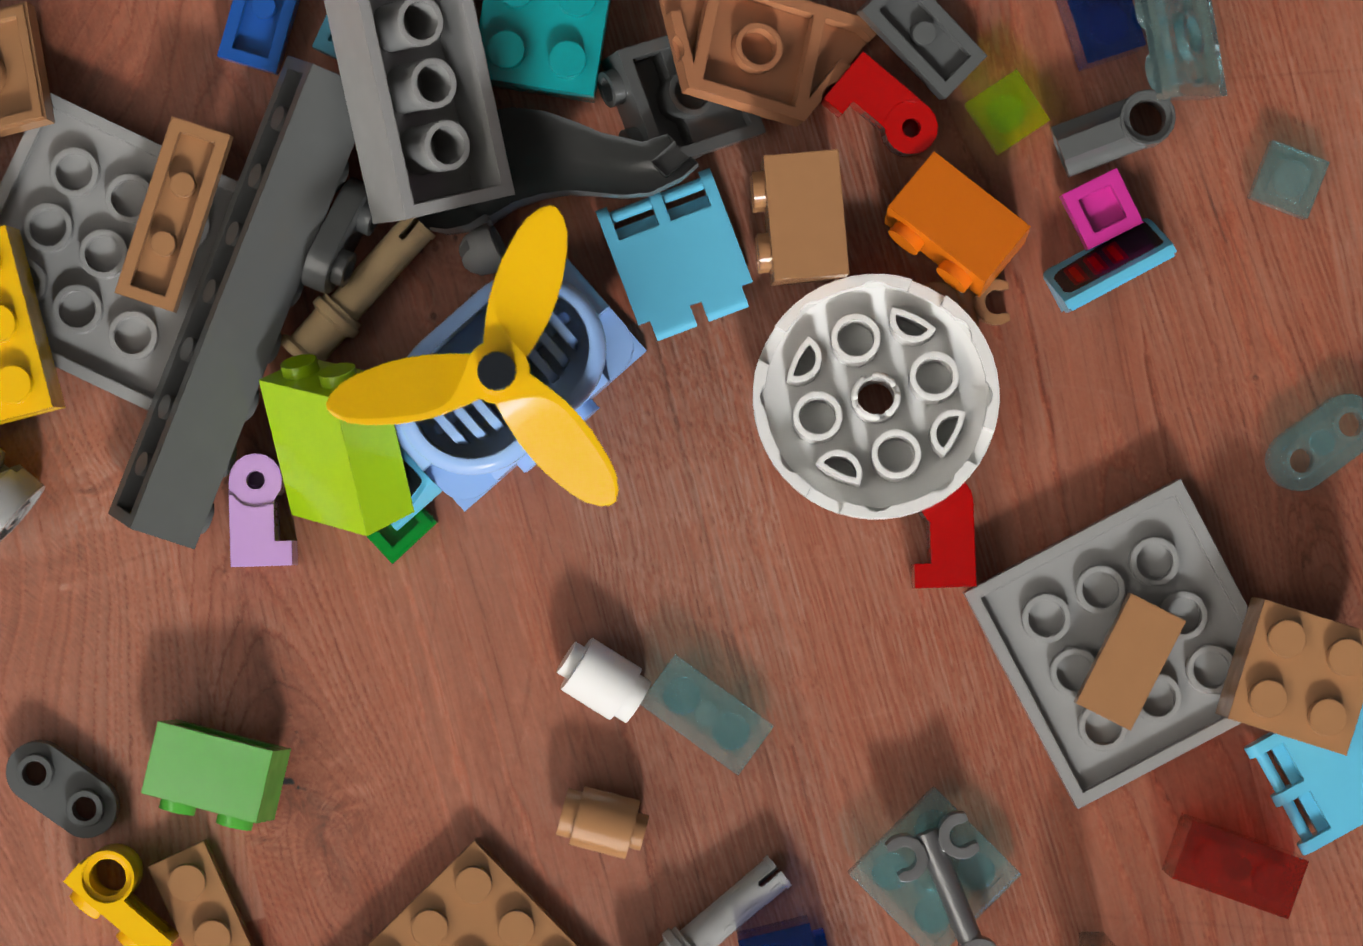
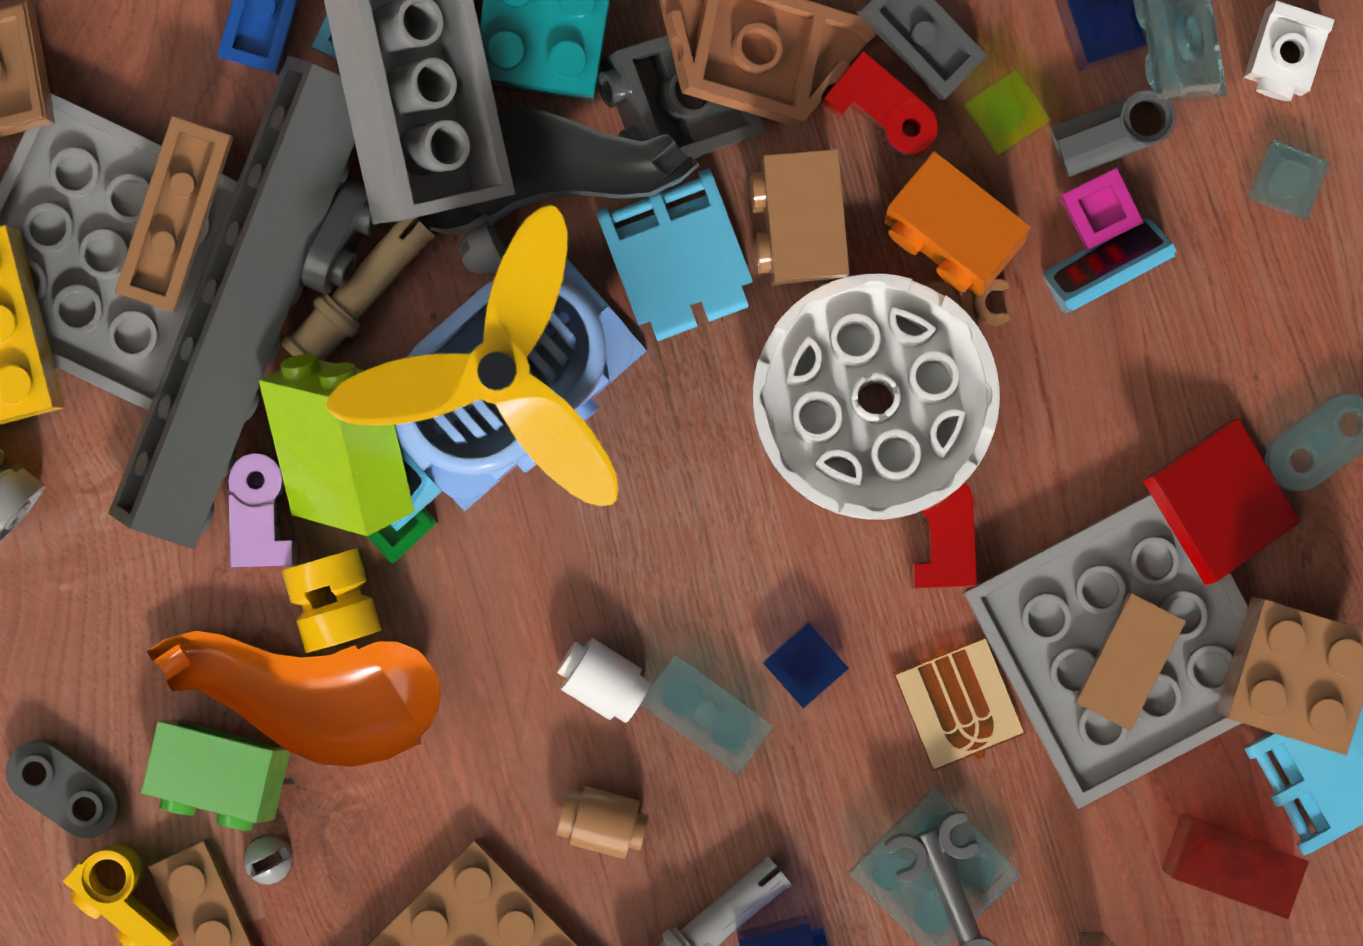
(261, 849): none -> light grey hinge
(325, 708): none -> orange animal
(337, 622): none -> yellow wheel
(805, 664): none -> clear blue plate
(959, 702): none -> piece
(1221, 501): none -> red tile
(1280, 25): none -> white brick

